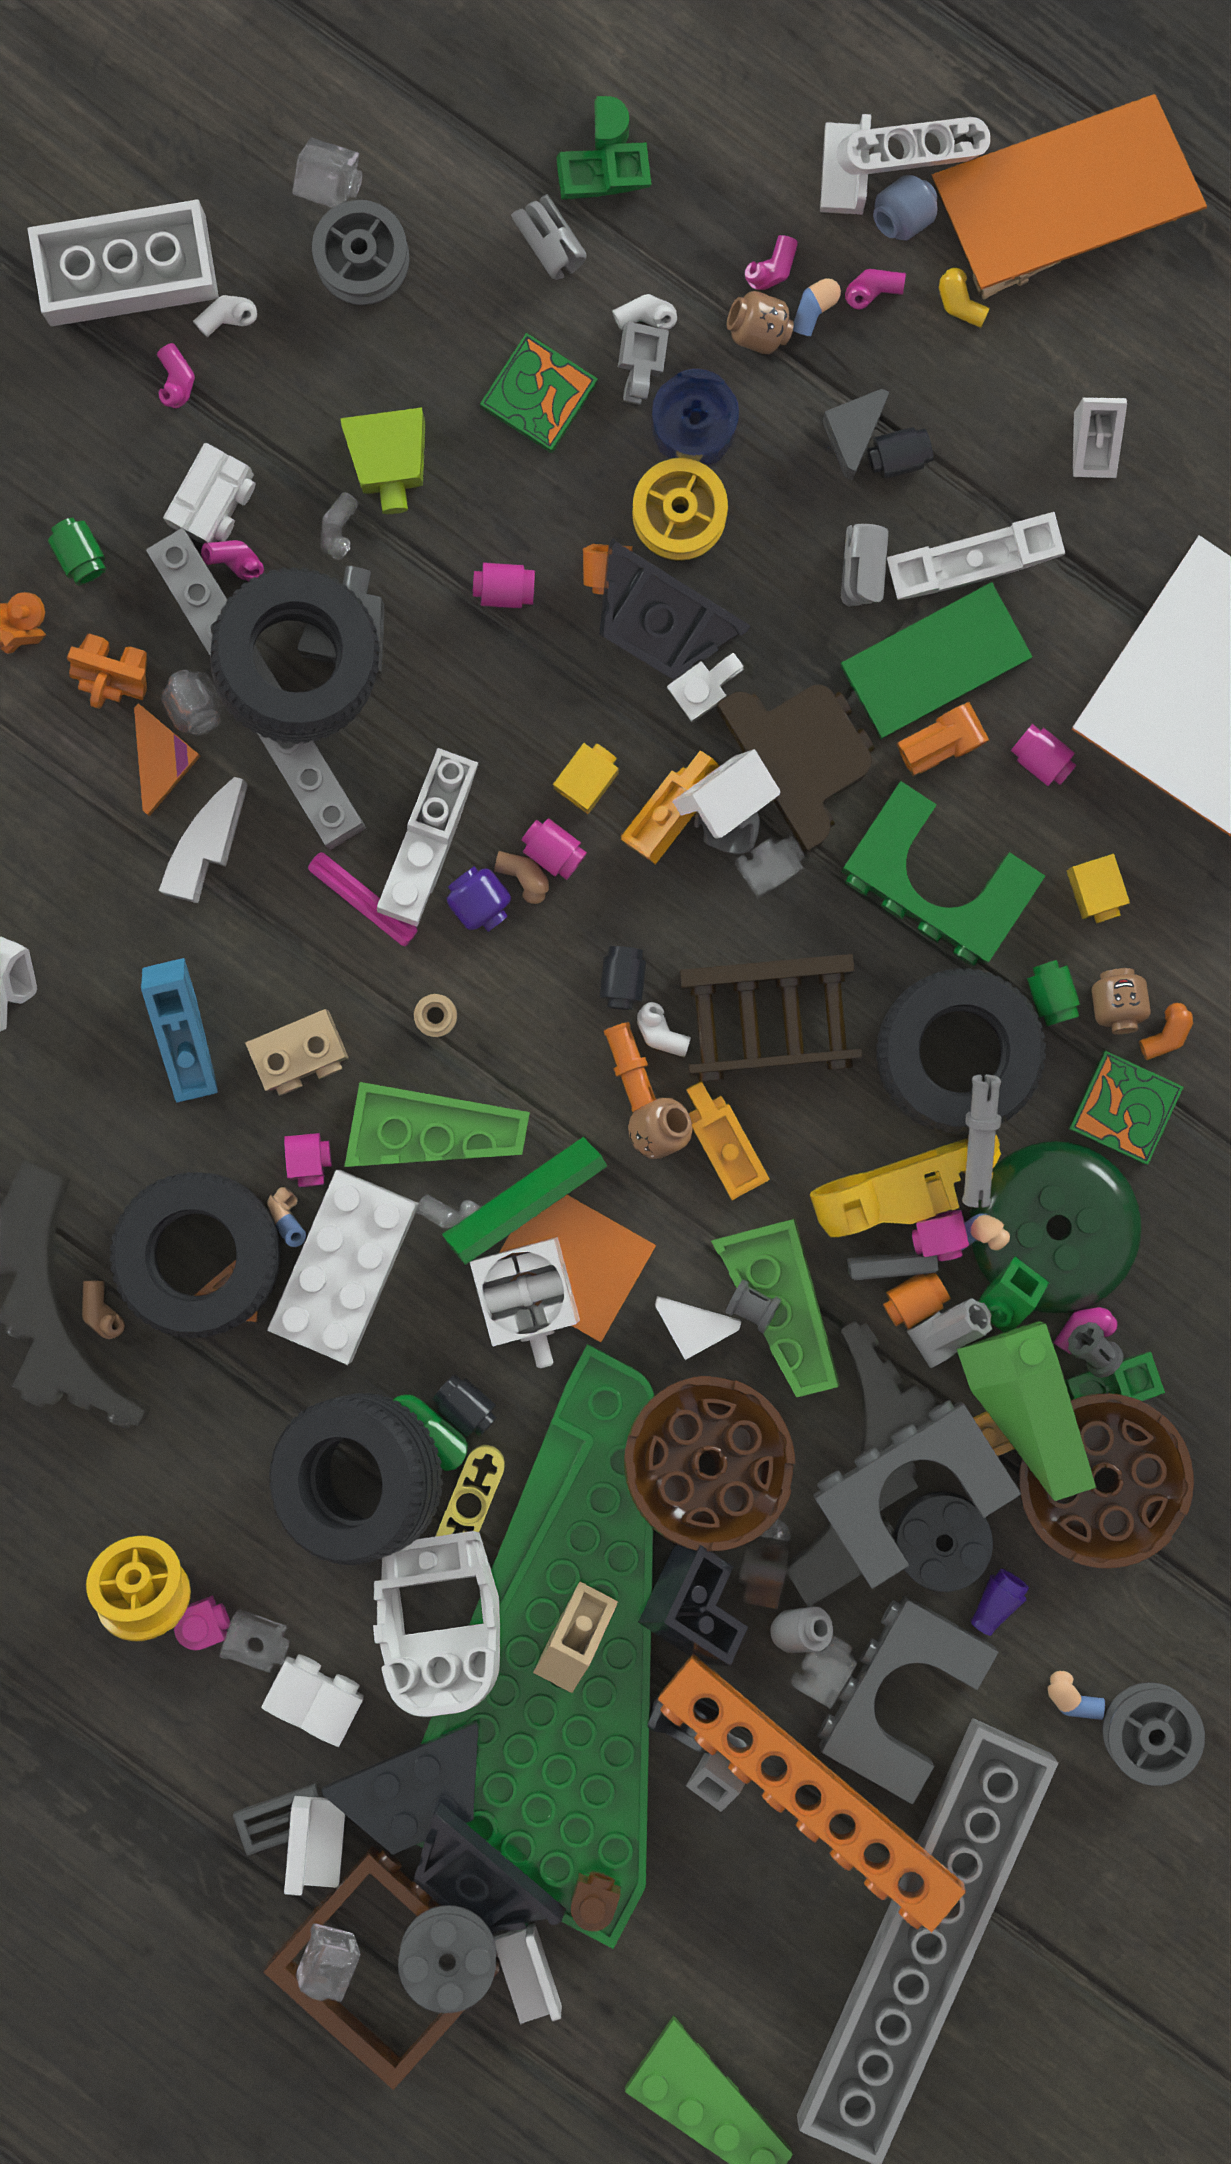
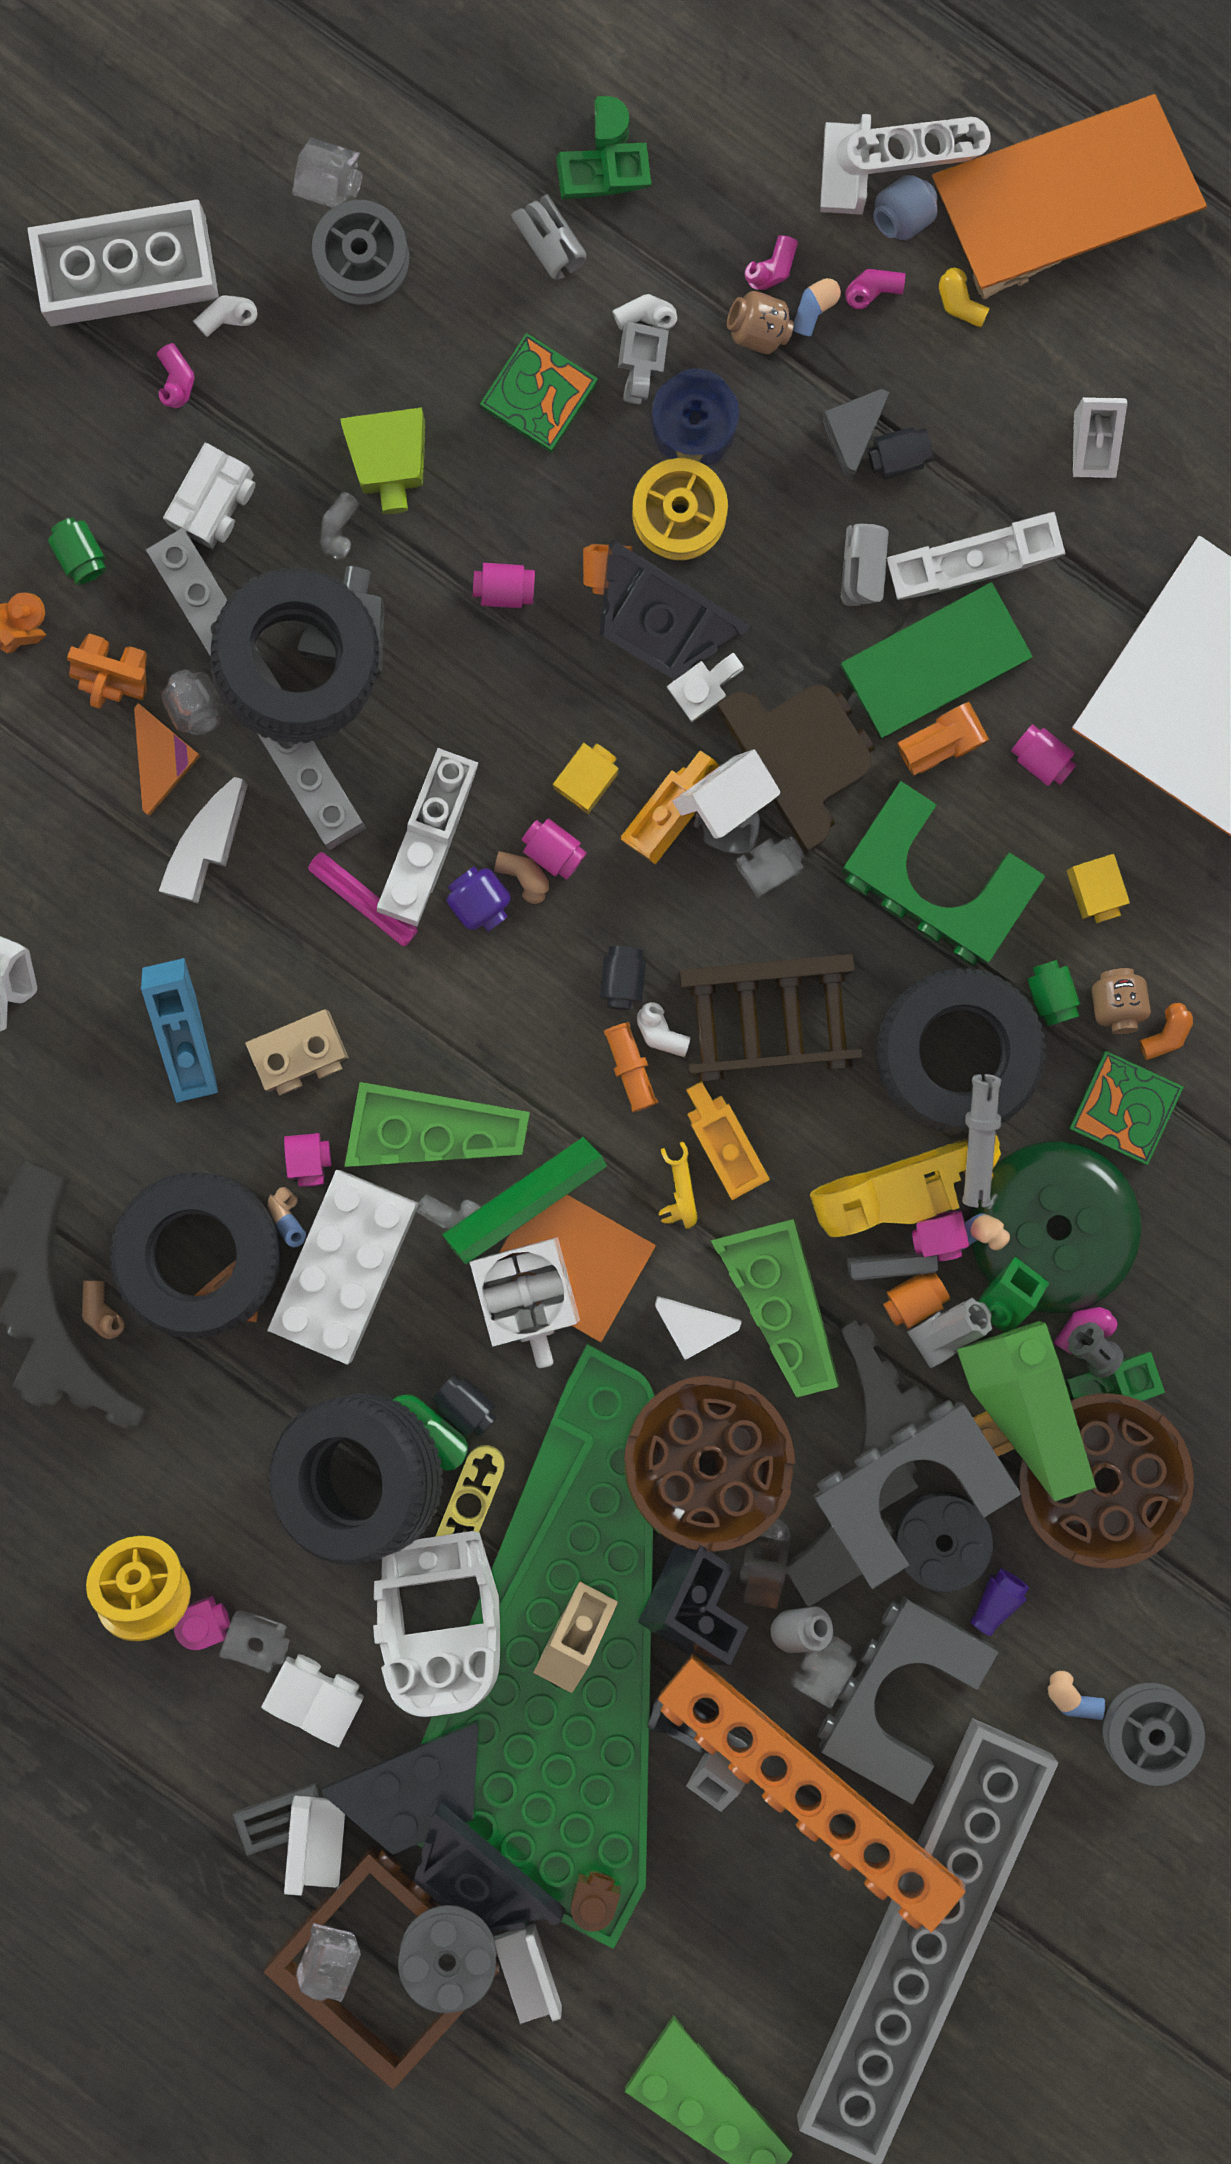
(235, 556): dark pink arm -> none
(421, 1015): tan plate -> none
(660, 1128): medium nougat head -> none
(685, 1206): none -> yellow piece
(753, 1306): dark grey bush -> none

